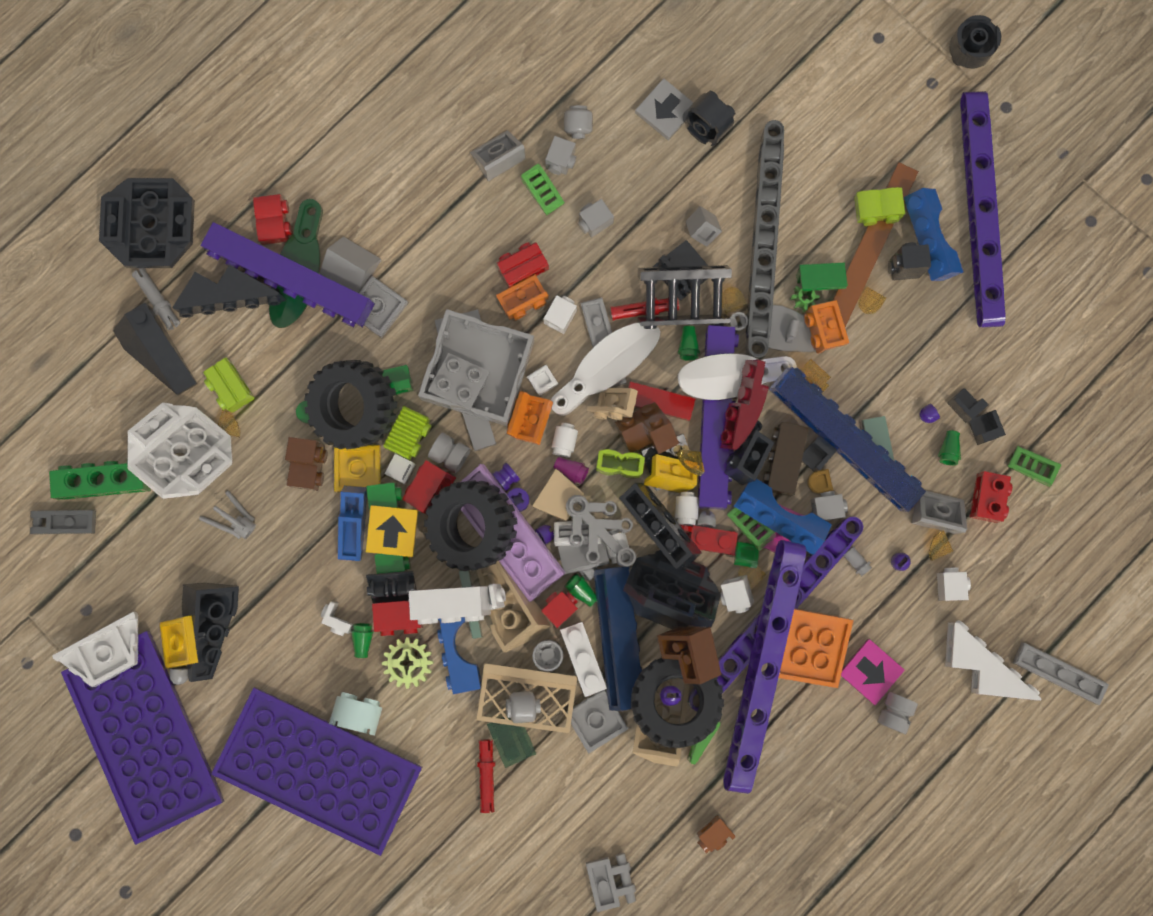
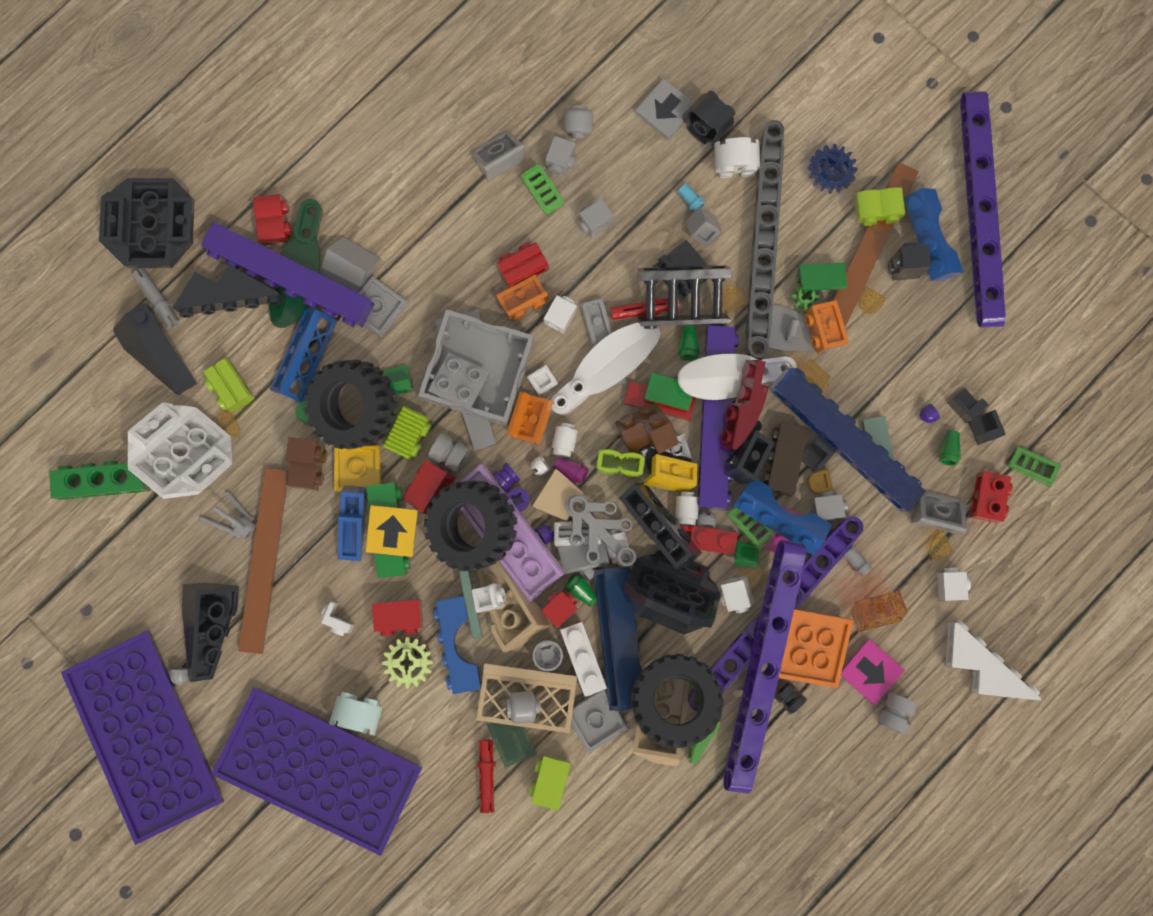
(63, 522): dark grey plate -> none
(103, 652): white wing -> none
(178, 642): yellow tile -> none
(263, 561): none -> dark orange tile
(297, 349): none -> blue fence
(361, 637): green cone -> none
(390, 586): black hinge -> none
(400, 469): white tile -> none
(449, 604): white brick -> none
(541, 466): none -> white hinge
(550, 781): none -> lime brick
(603, 883): light grey plate -> none
(614, 404): tan bracket -> none
(667, 392): none -> green panel
(670, 701): dark purple hinge -> none
(691, 197): none -> medium azure pin
(691, 461): clear yellow tile -> none
(694, 650): reddish brown brick -> none
(714, 835): dark orange brick -> none
(736, 157): none -> white brick
(743, 319): light grey hinge -> none
(790, 698): none -> black wheel
(828, 159): none -> clear blue gear
(878, 611): none -> clear orange brick
(897, 558): dark purple hinge -> none
(974, 42): black brick -> none
(1060, 673): light grey tile -> none

